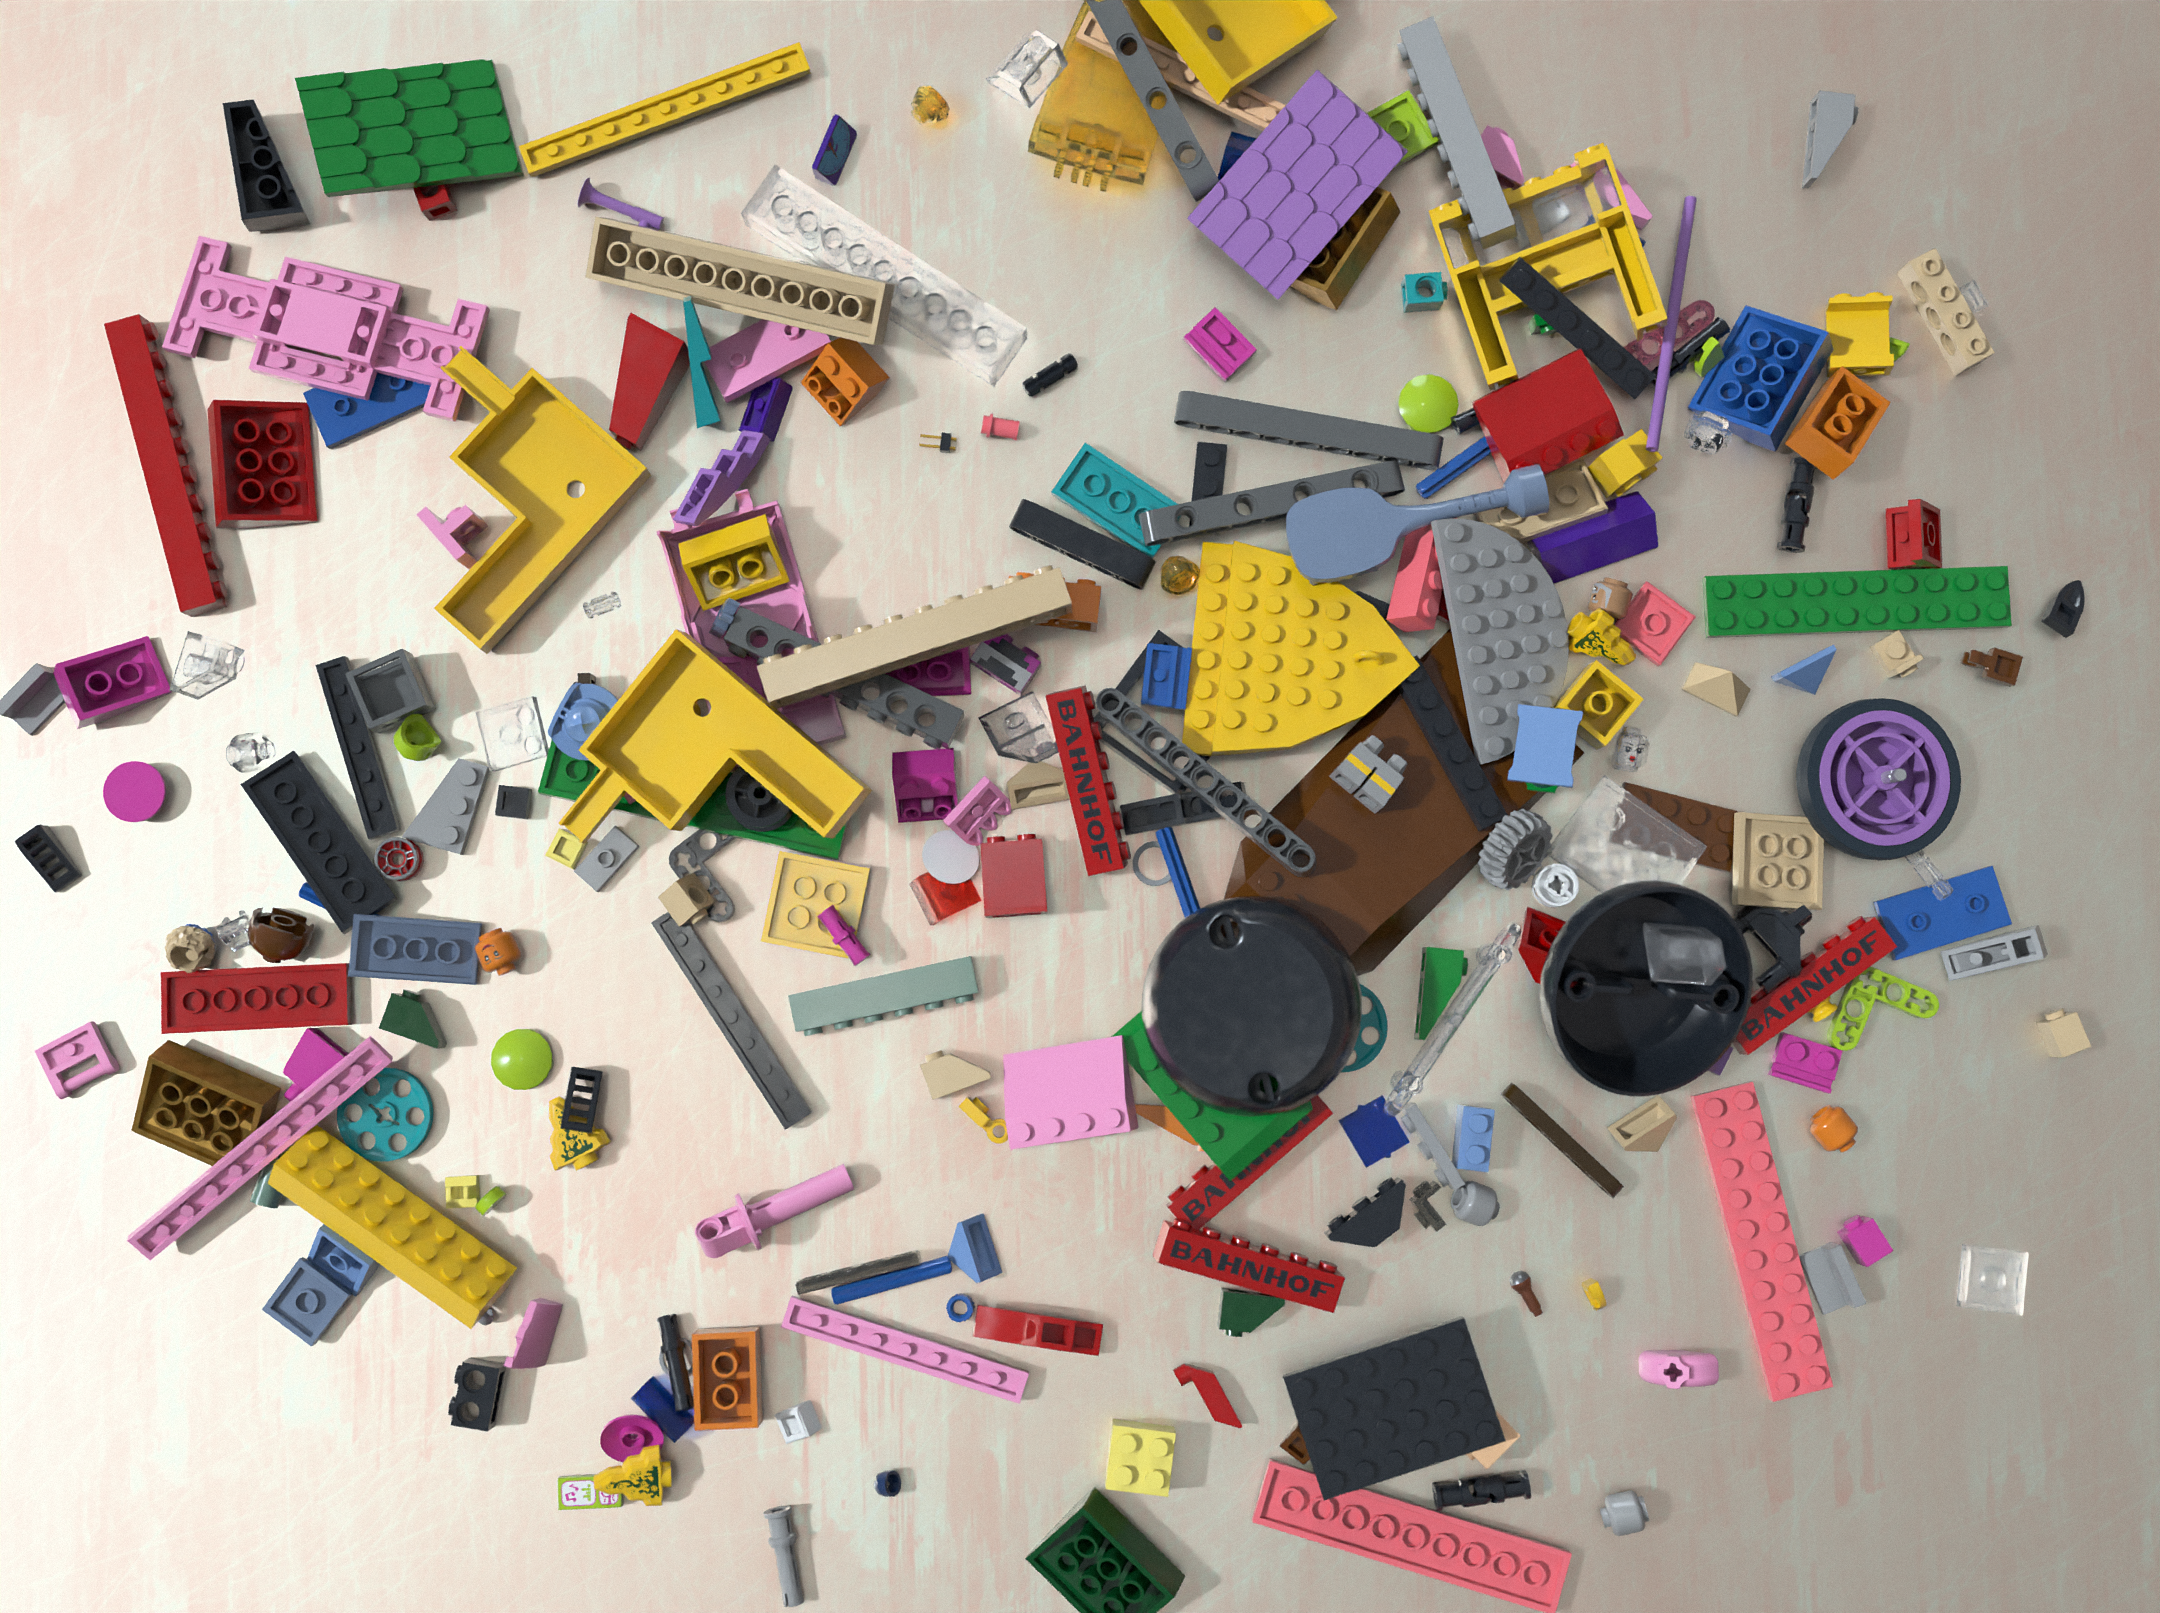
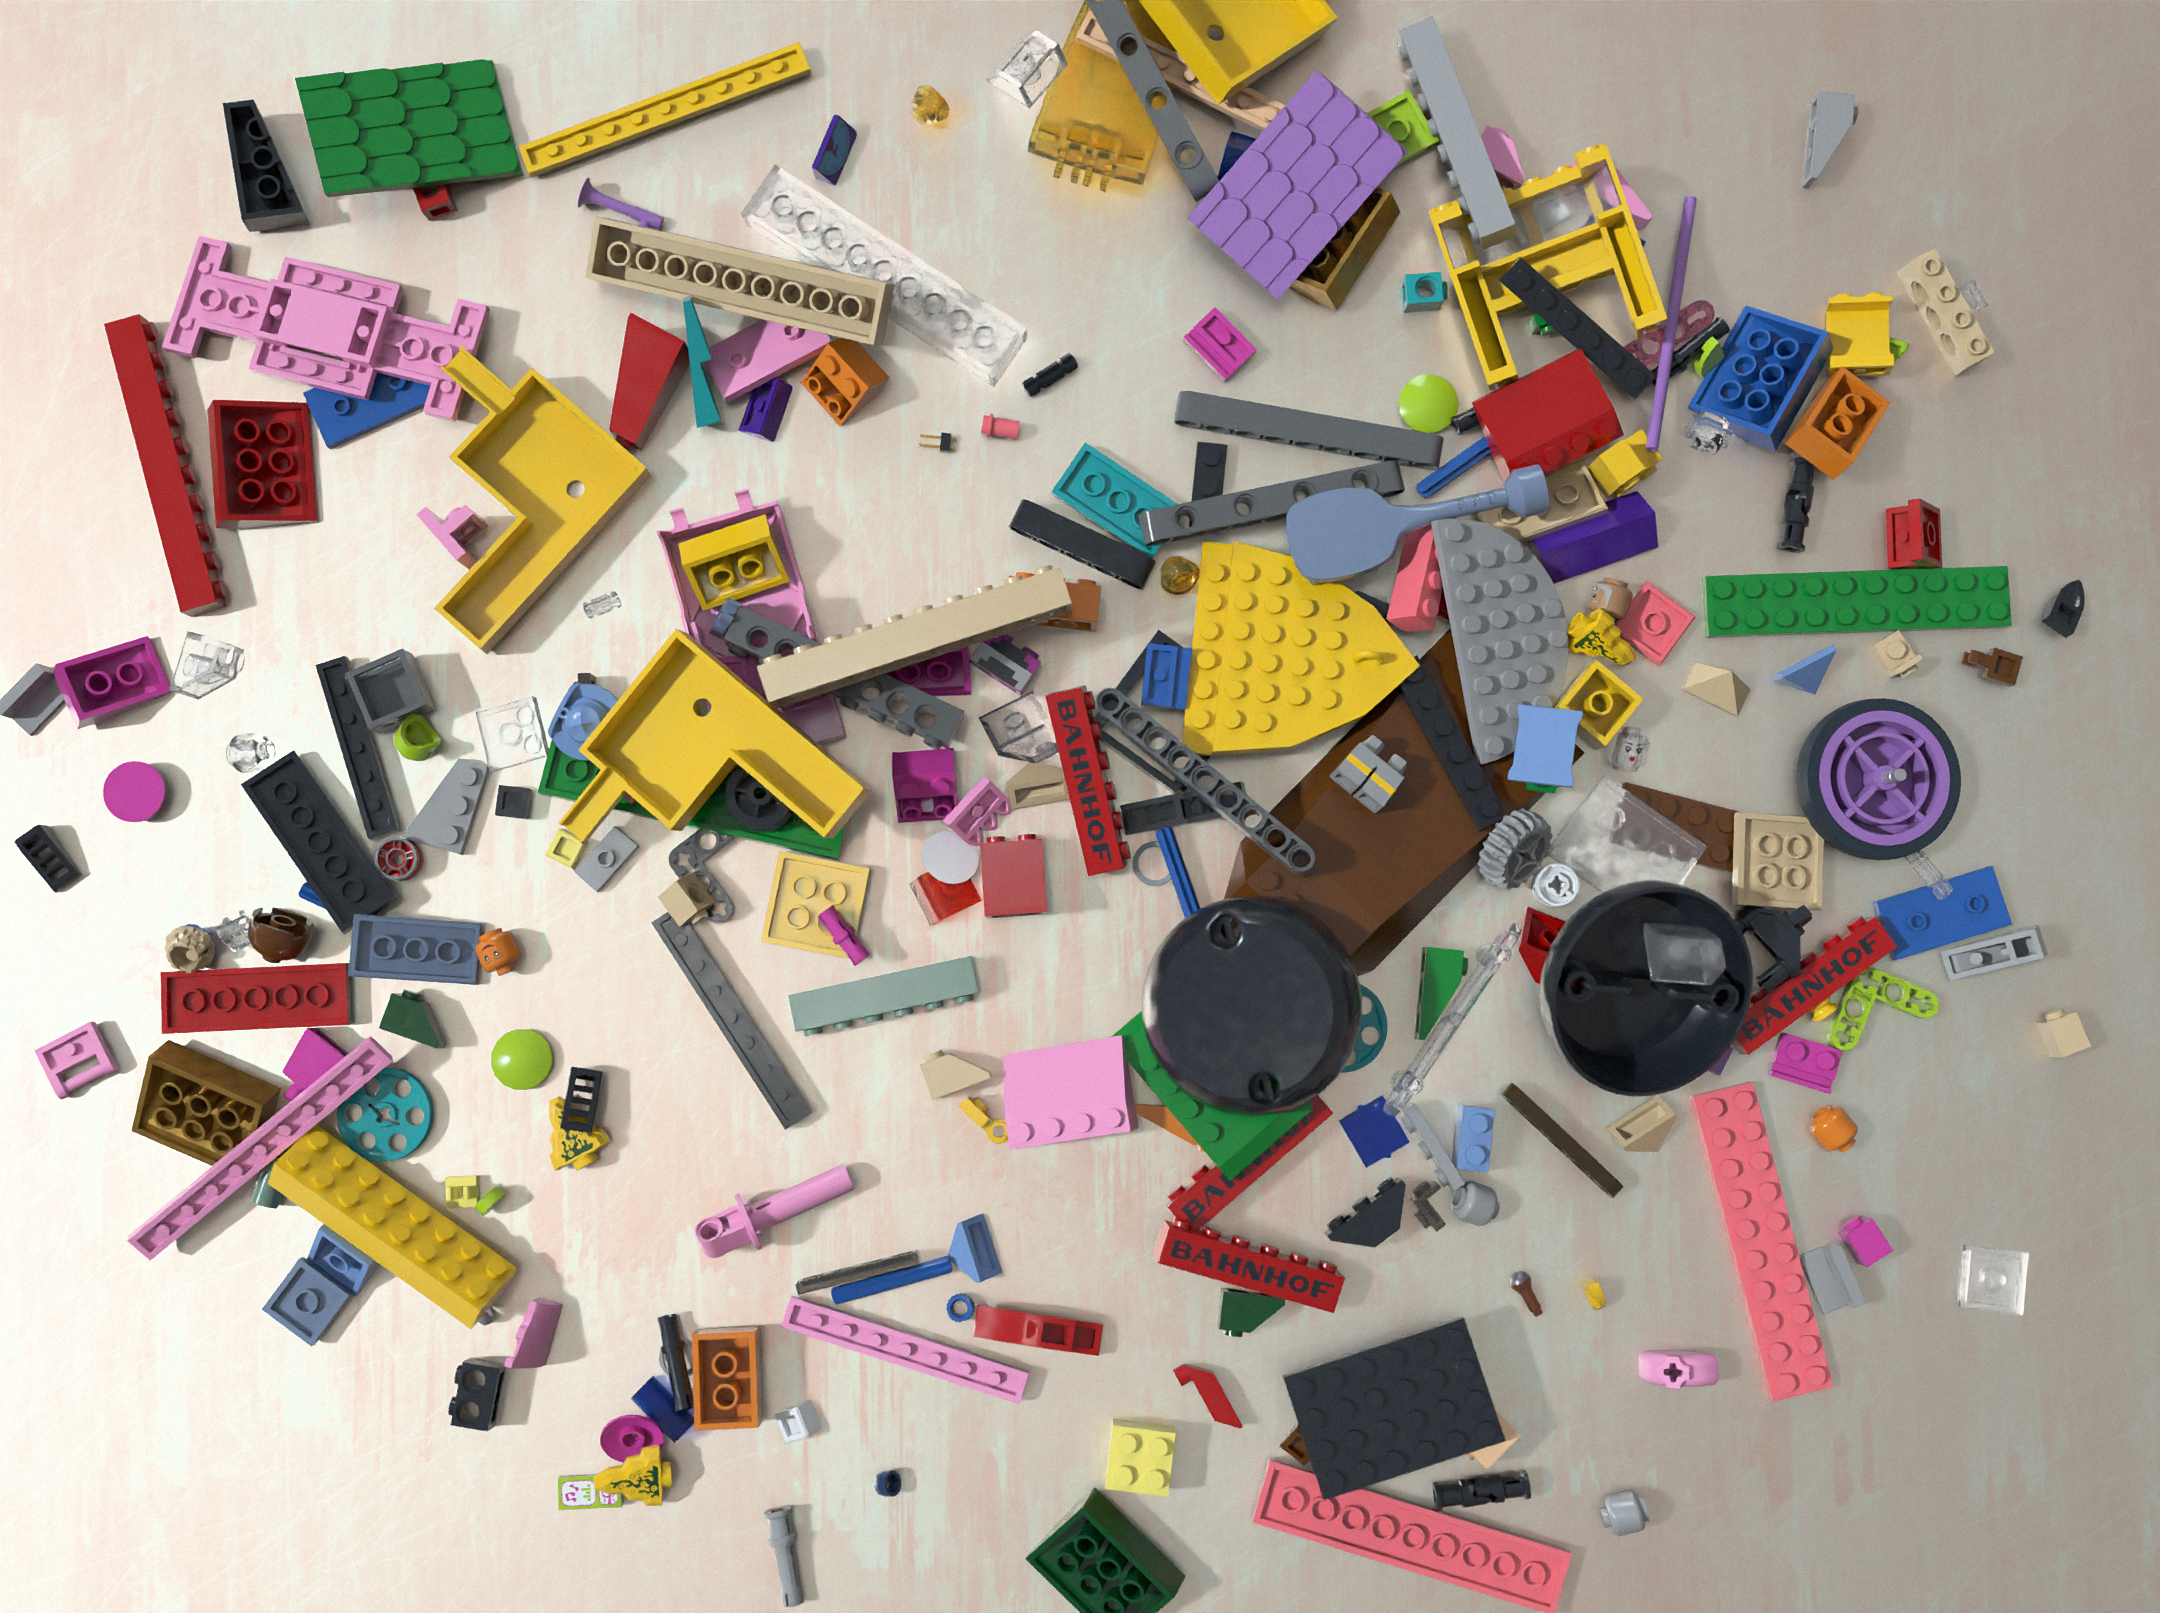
(716, 485): medium lavender slope -> none

